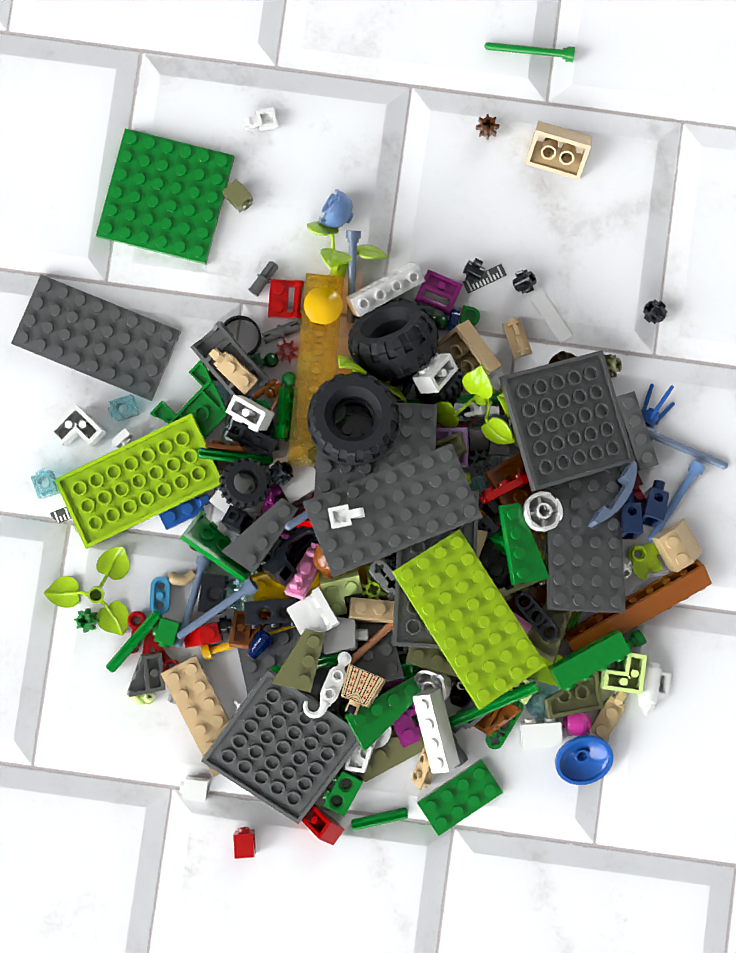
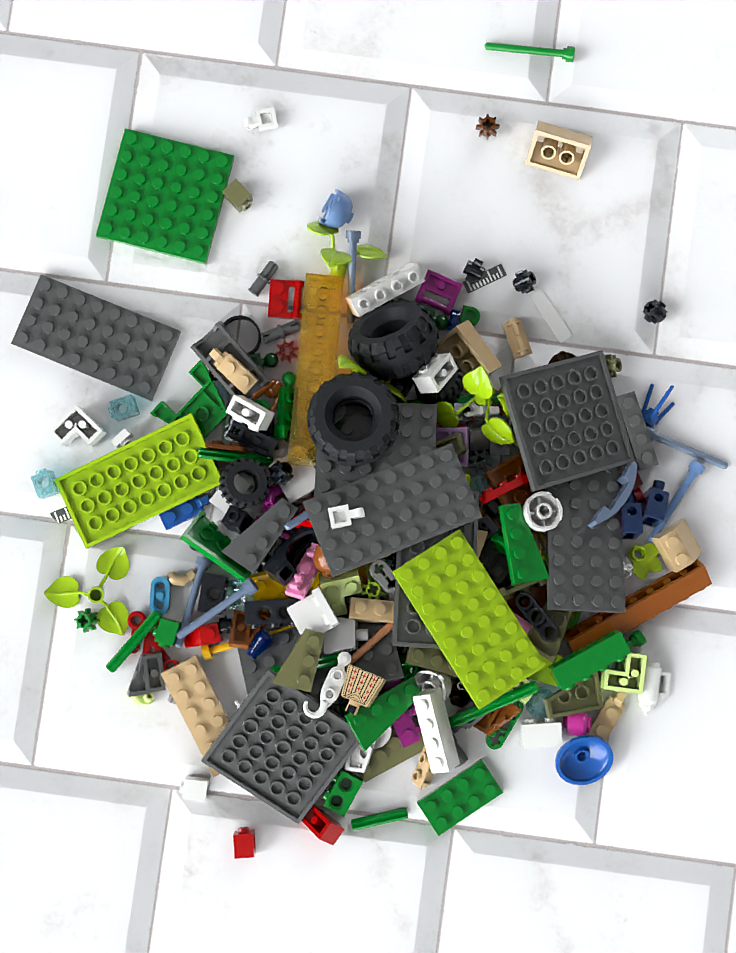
(323, 305): yellow dish -> none

